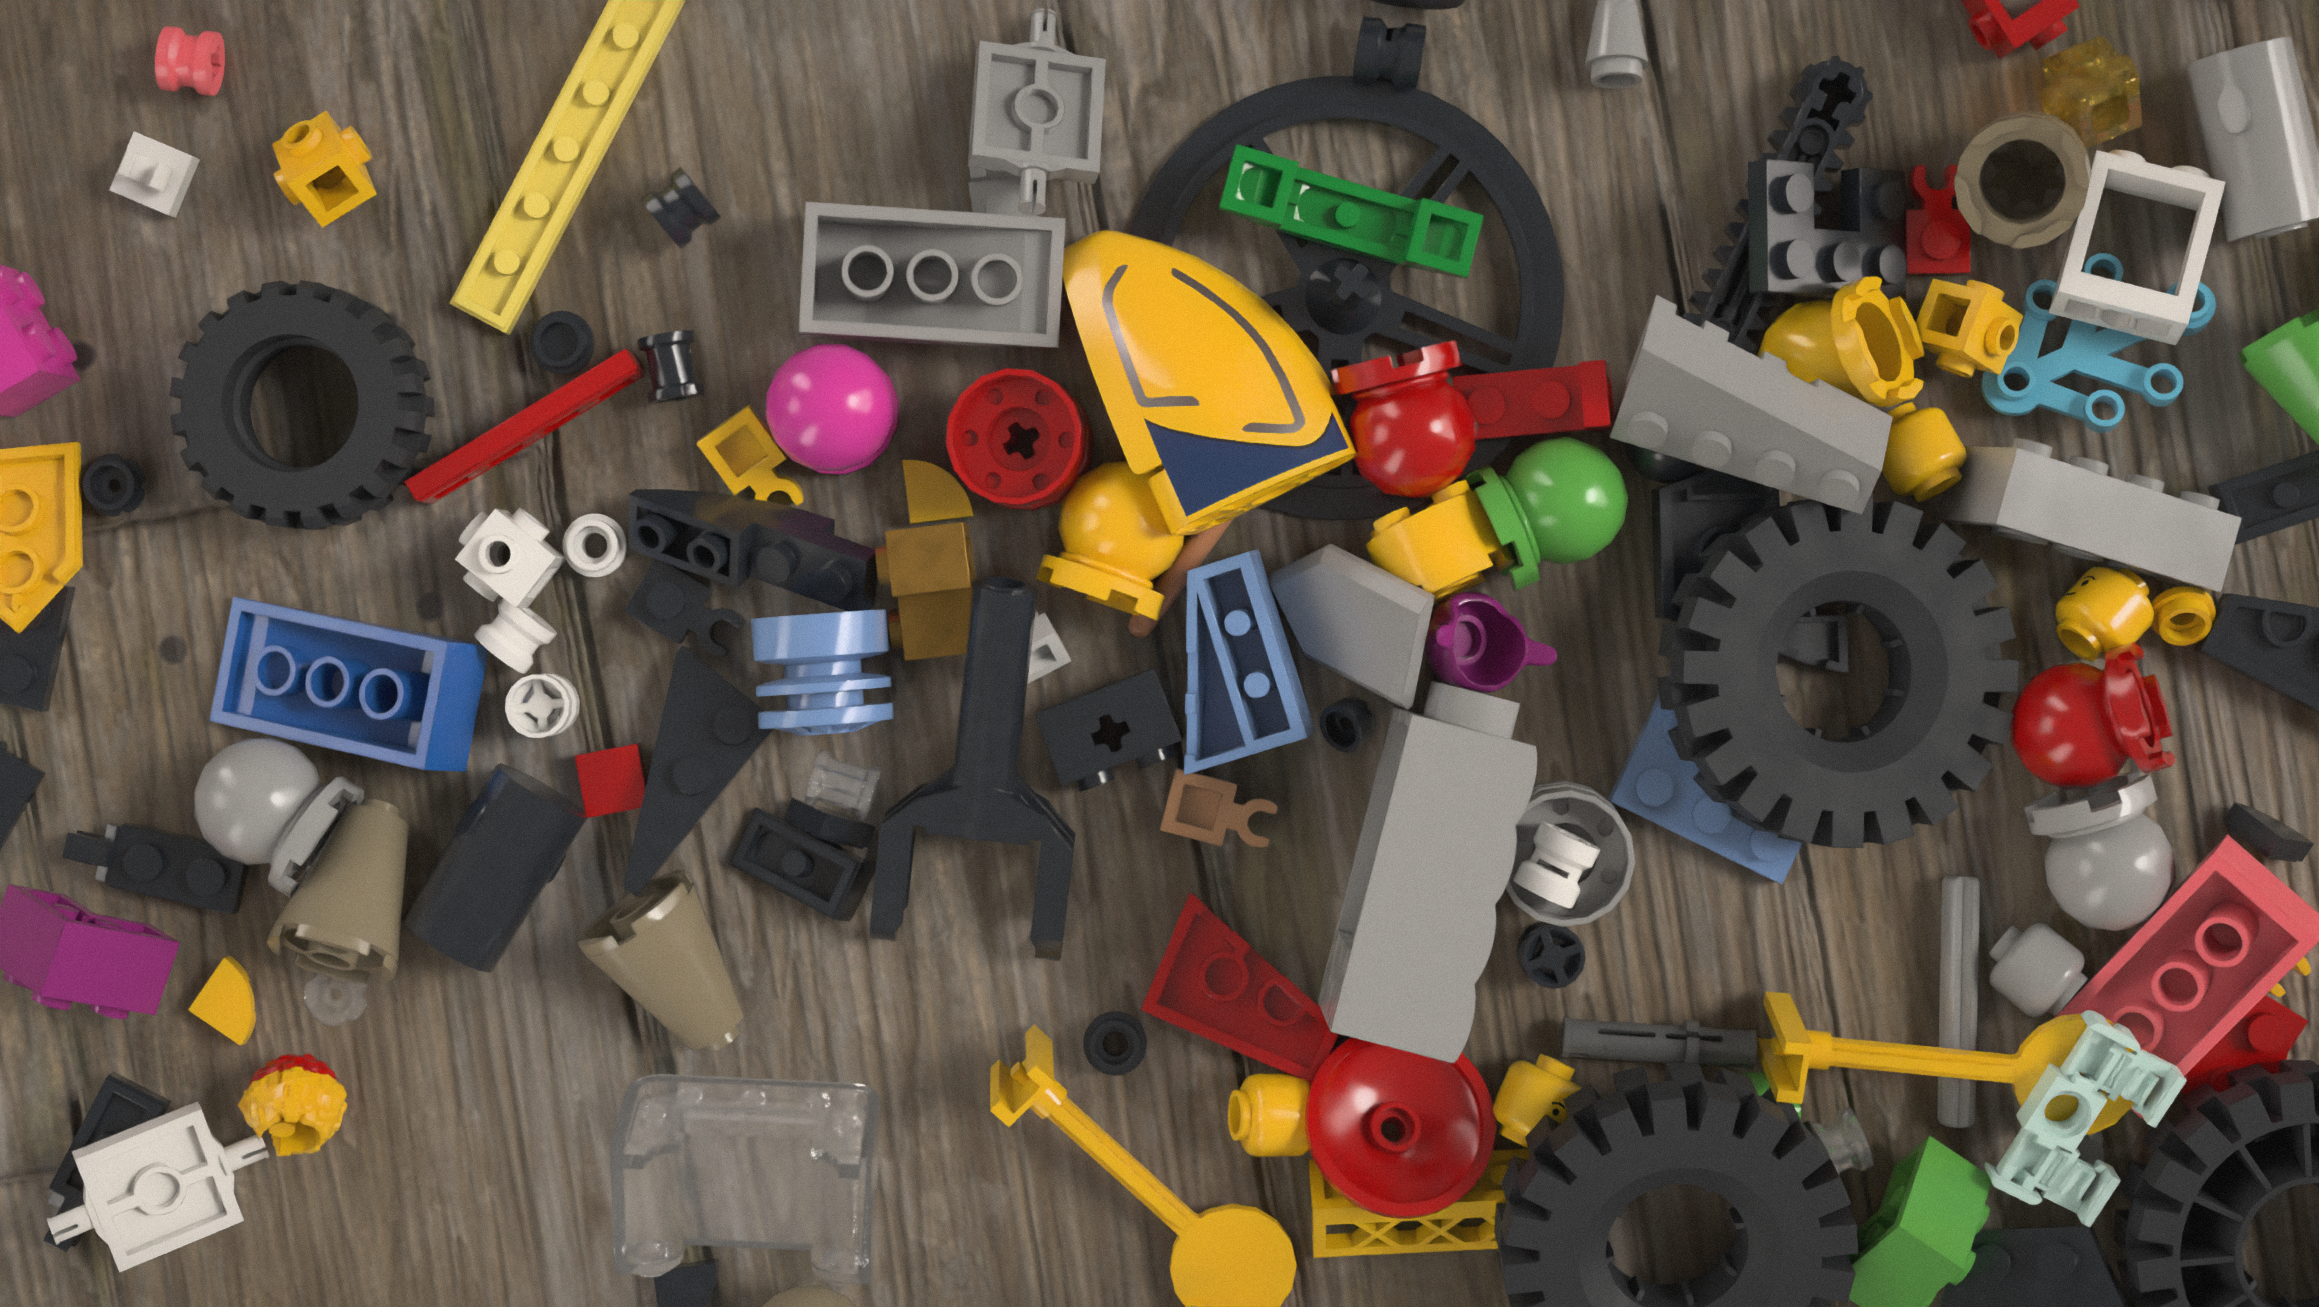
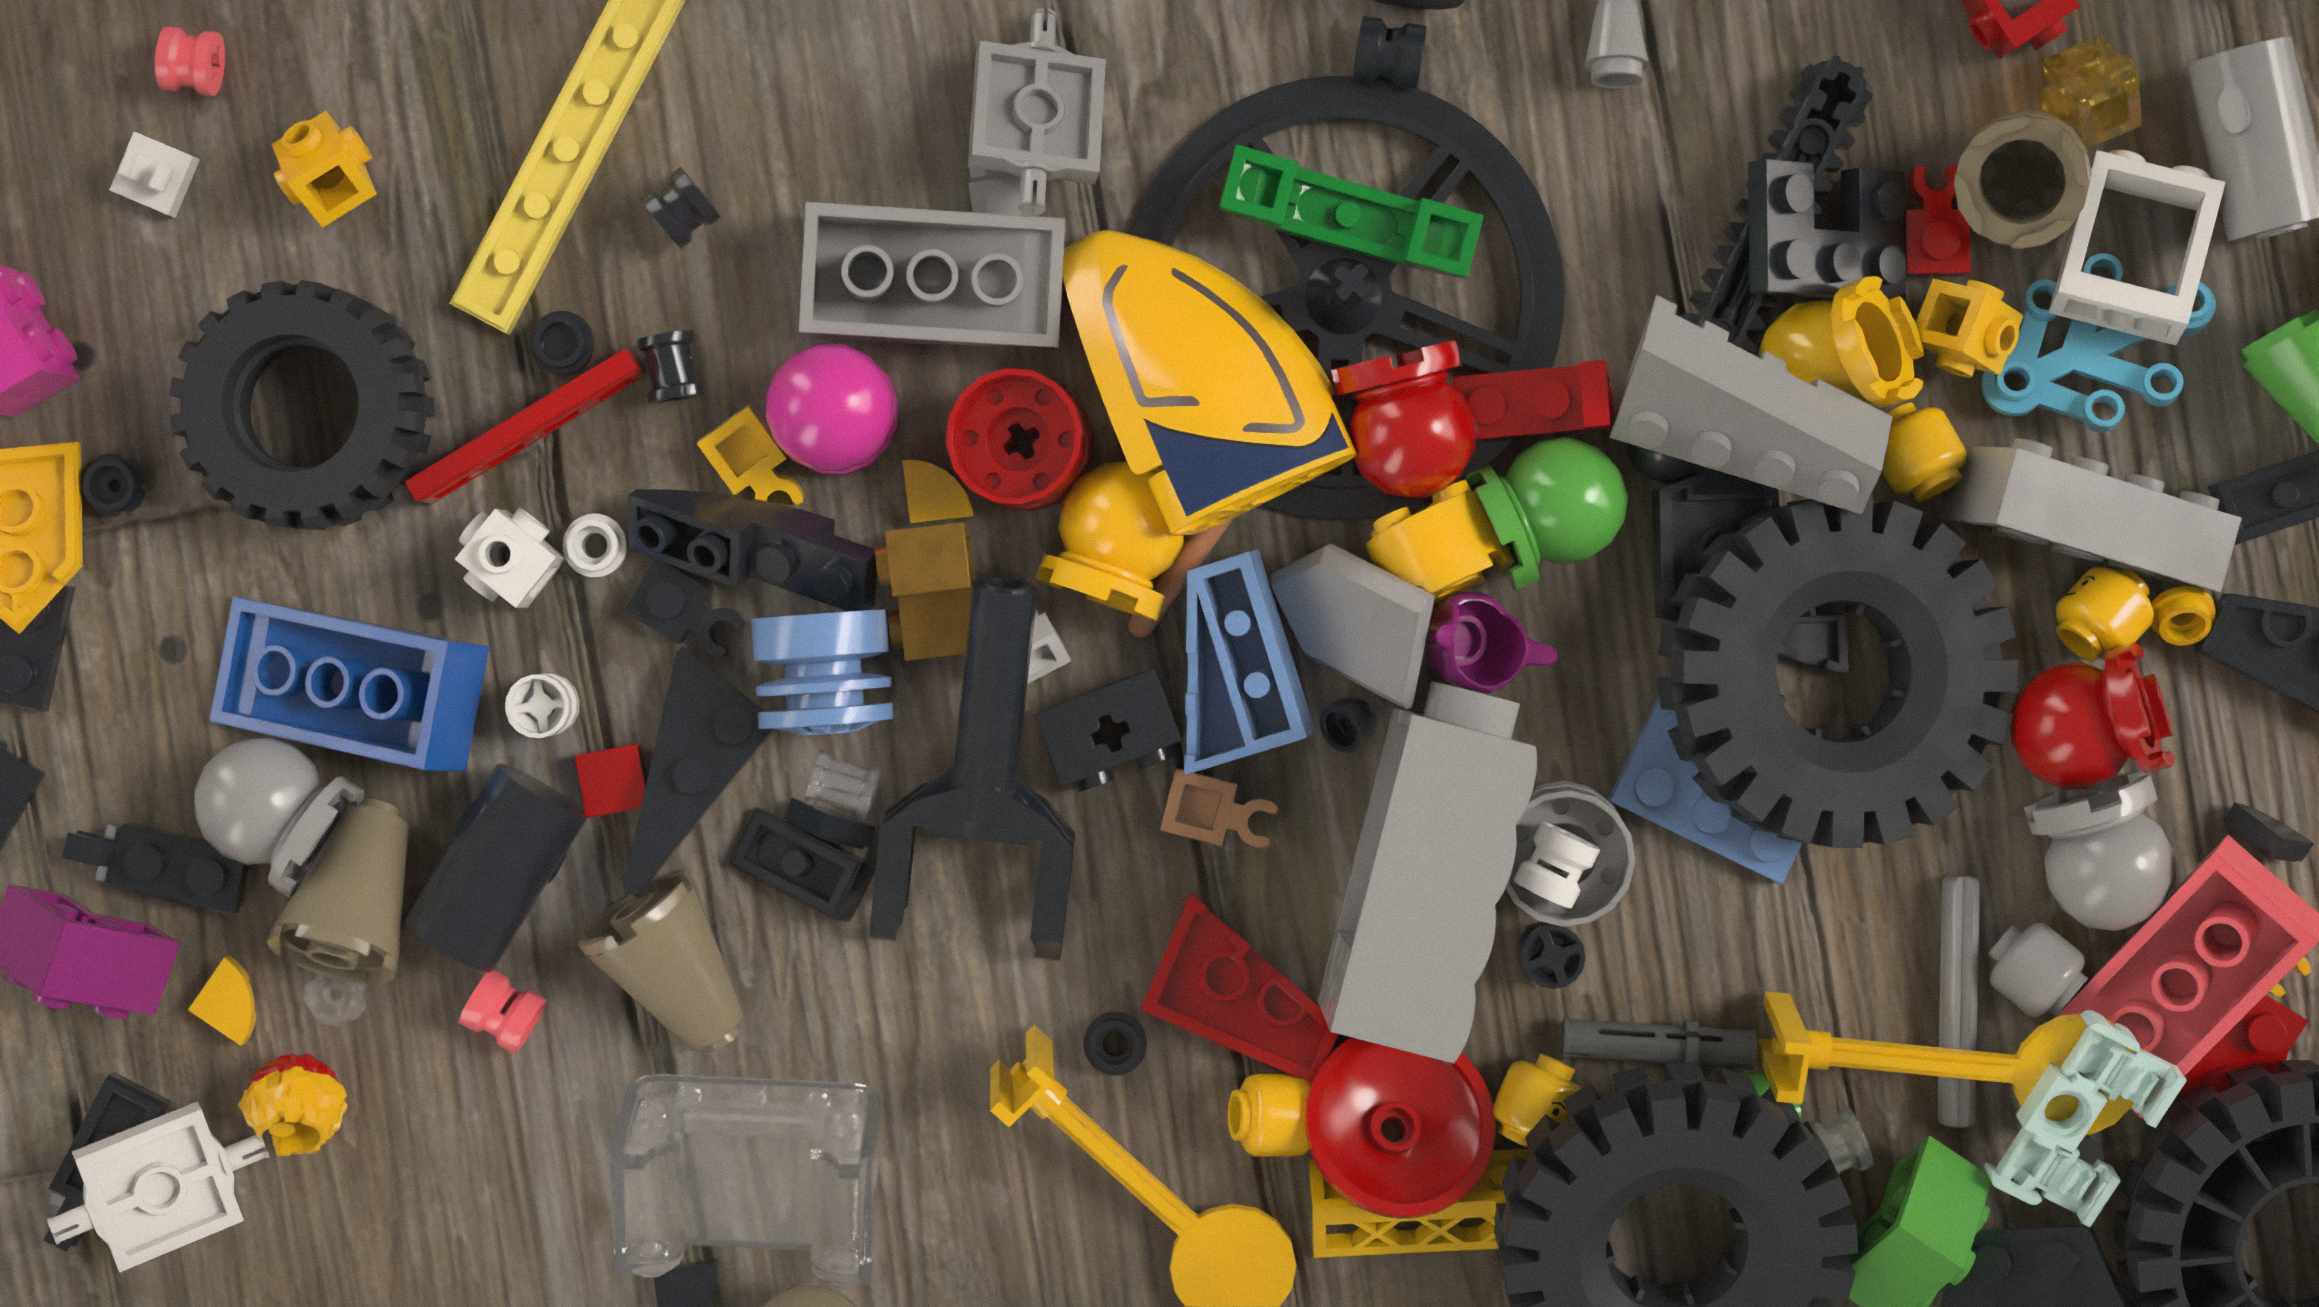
(489, 1004): none -> coral wheel
(515, 635): white wheel -> none

